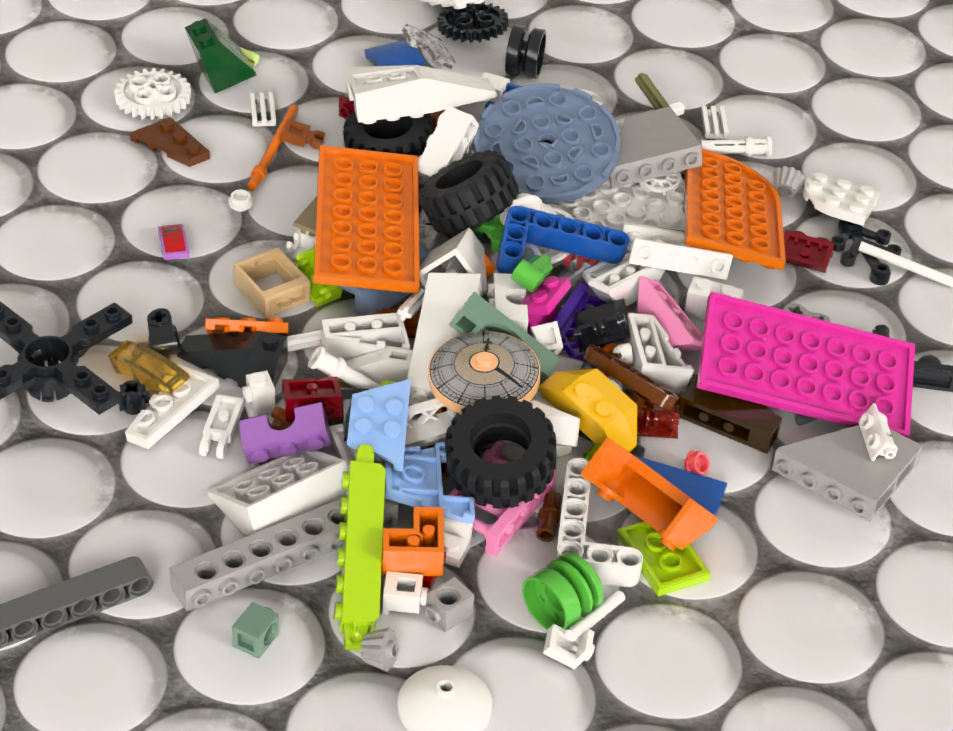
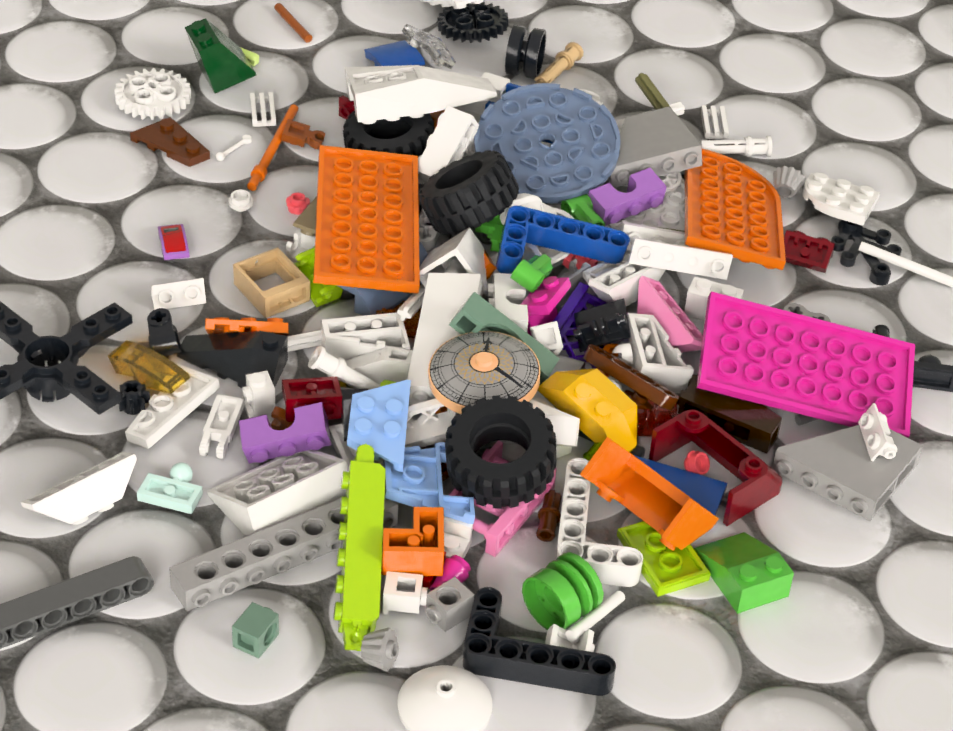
(85, 492): none -> white wedge
(171, 492): none -> light aqua plate
(178, 293): none -> white hinge
(246, 139): none -> white hinge
(287, 16): none -> dark orange bar
(297, 203): none -> coral plate
(452, 567): none -> dark pink cone
(529, 661): none -> black beam
(563, 61): none -> tan pin
(582, 209): none -> bright green piece
(643, 192): none -> medium lavender arch
(747, 571): none -> bright green slope
(758, 478): none -> dark red windscreen

